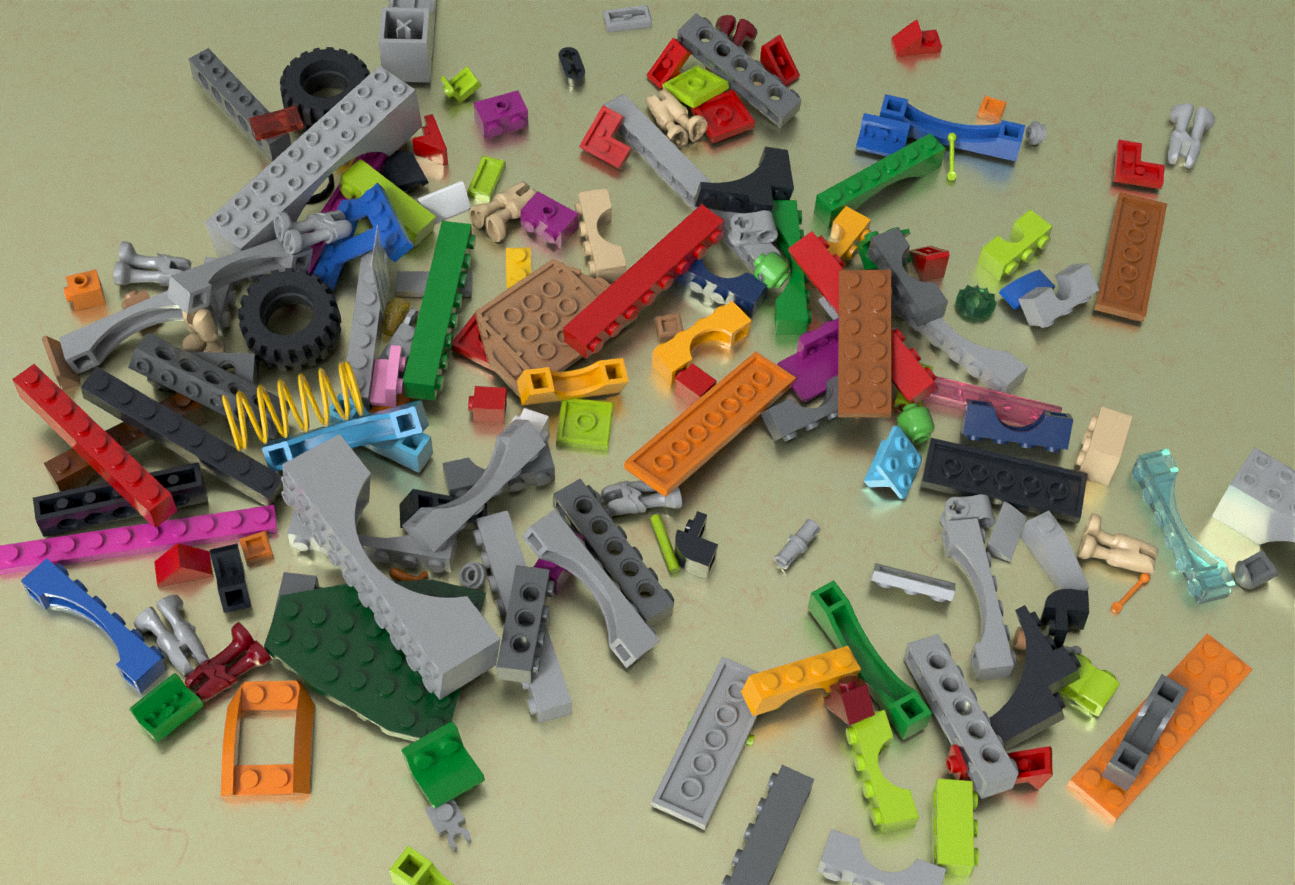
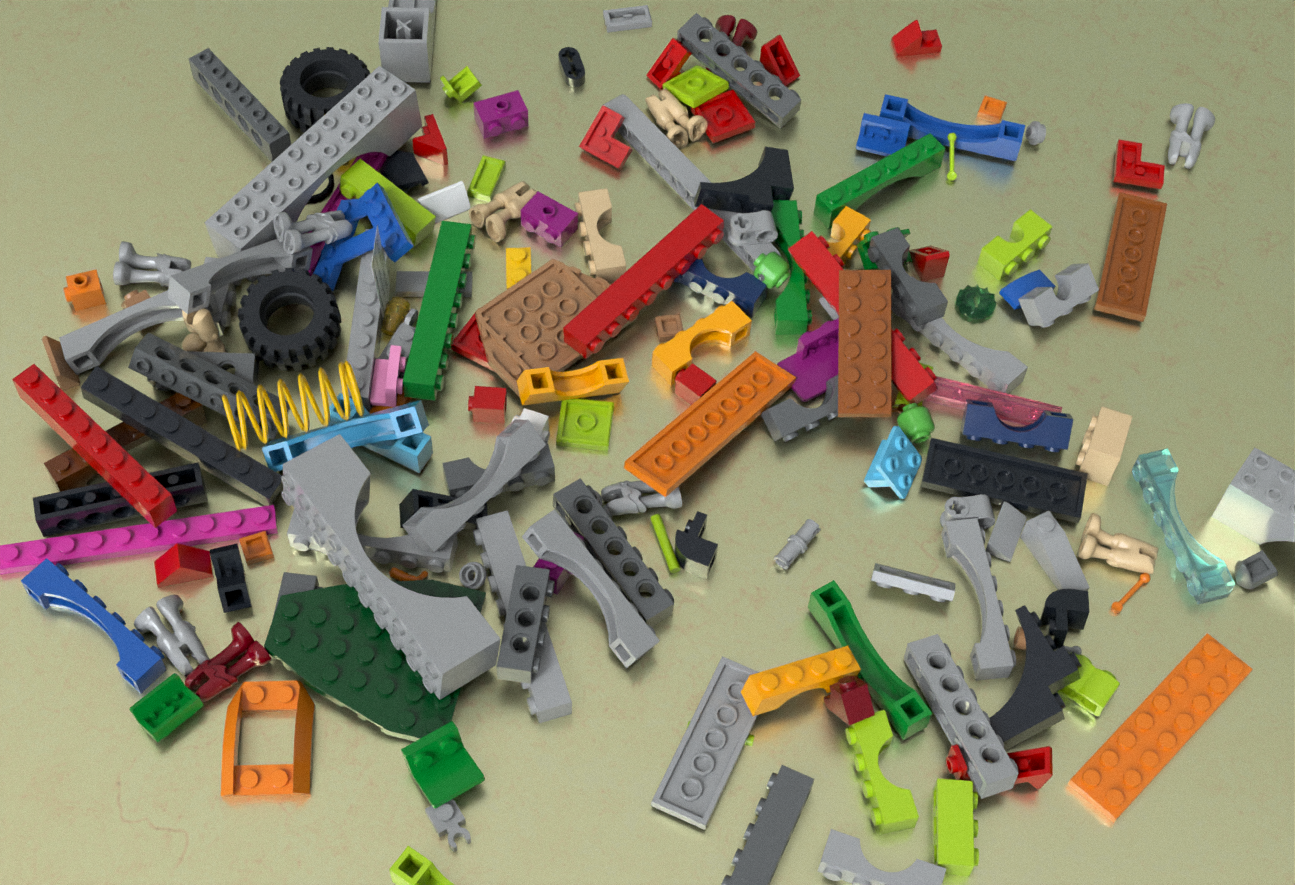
(276, 123): clear red tile -> none
(1144, 732): dark grey arch -> none

